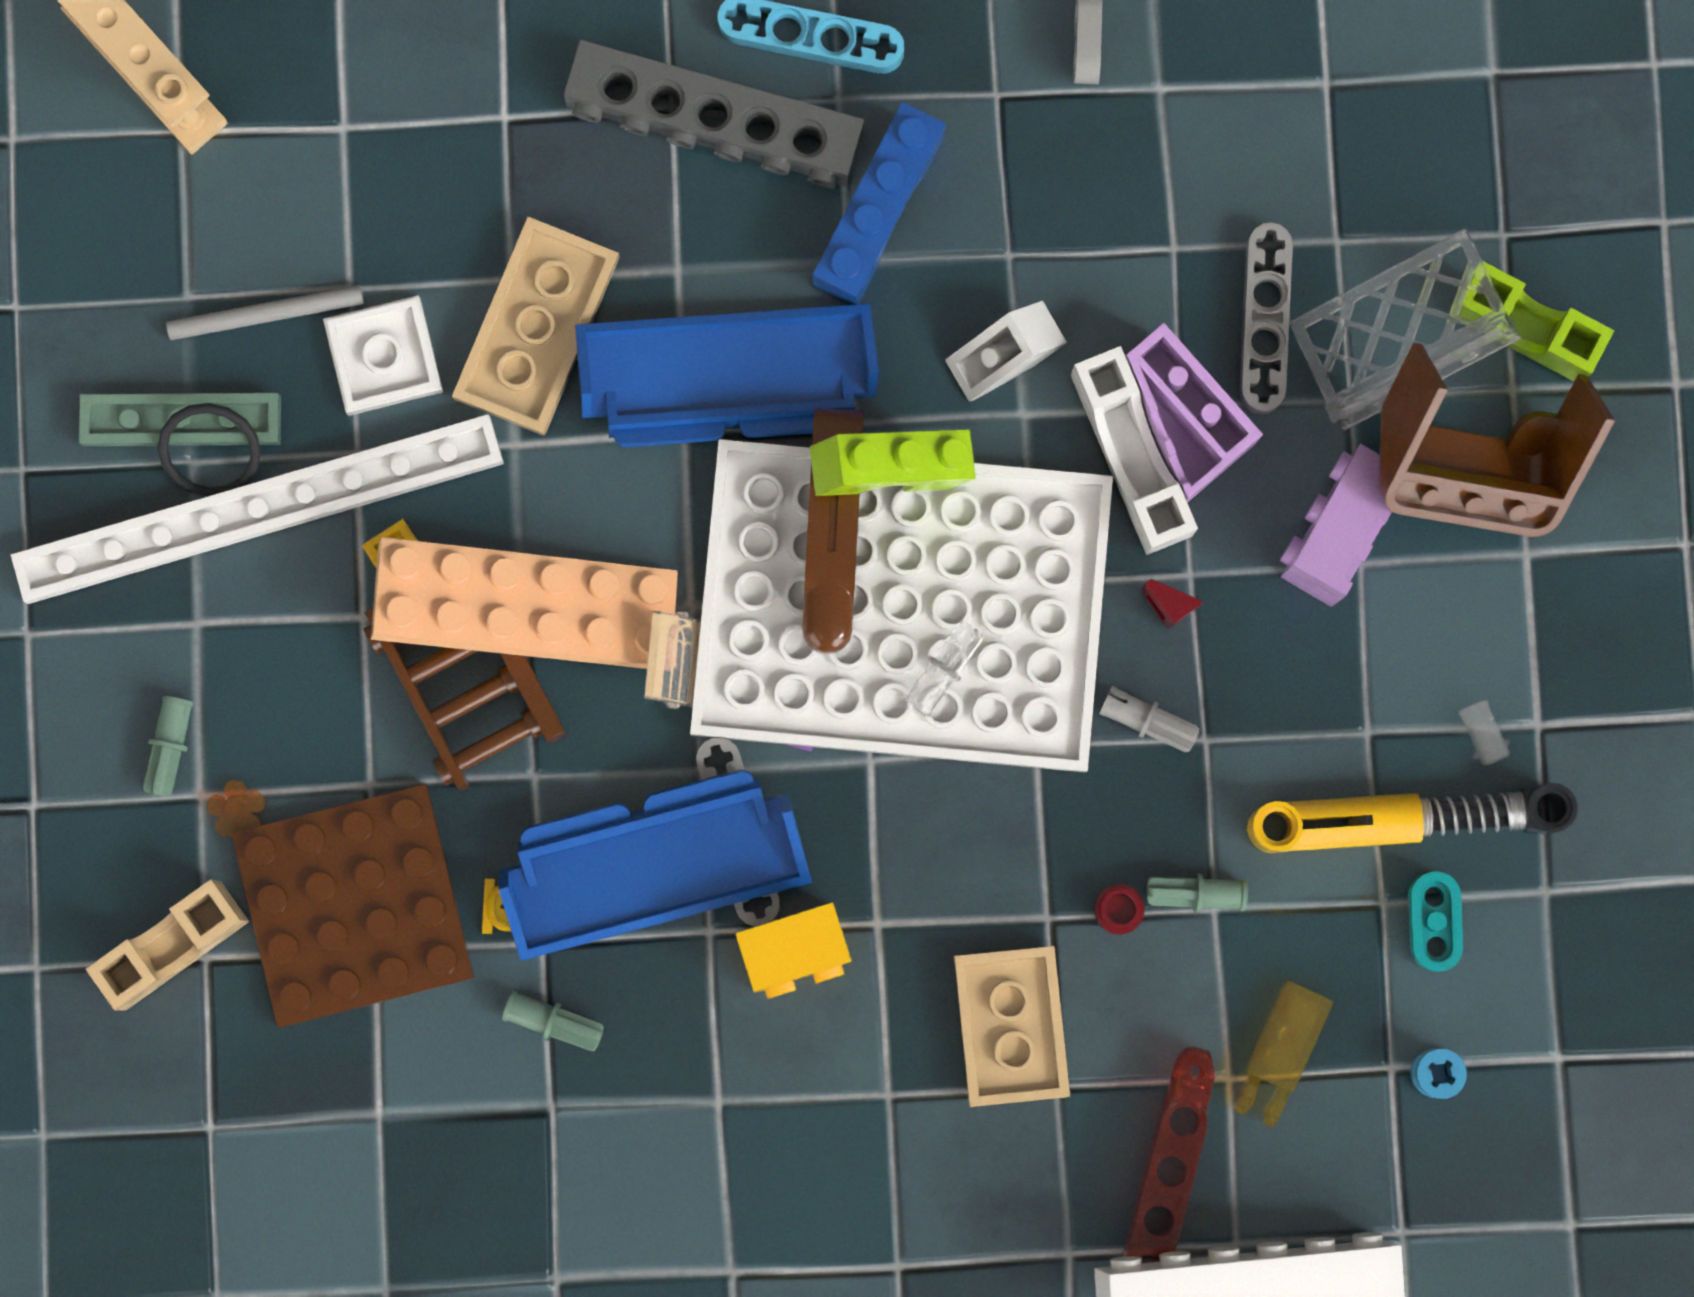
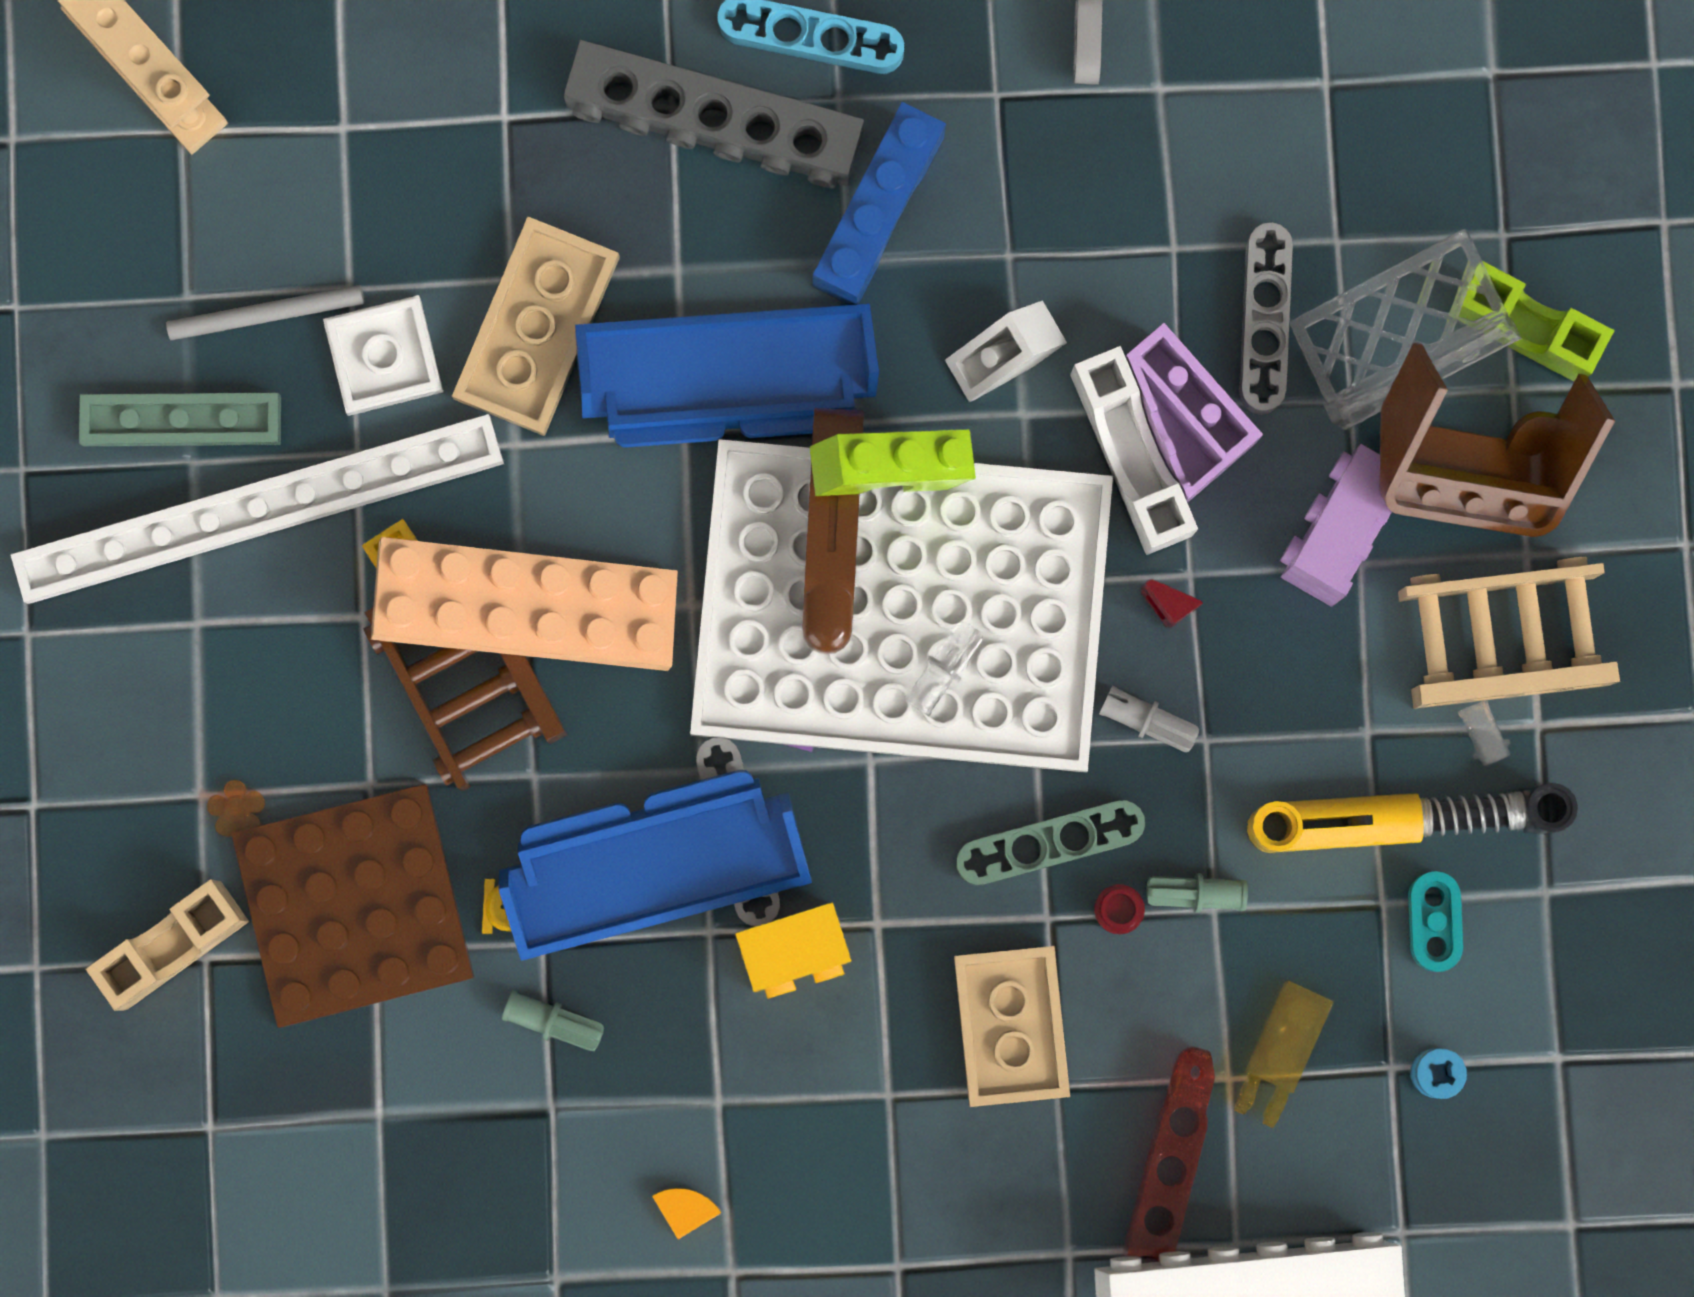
(167, 746): sand green axle -> none
(216, 410): black piece -> none
(672, 659): clear piece -> none
(685, 1209): none -> light orange tile
(1048, 837): none -> sand green beam
(1489, 680): none -> tan fence

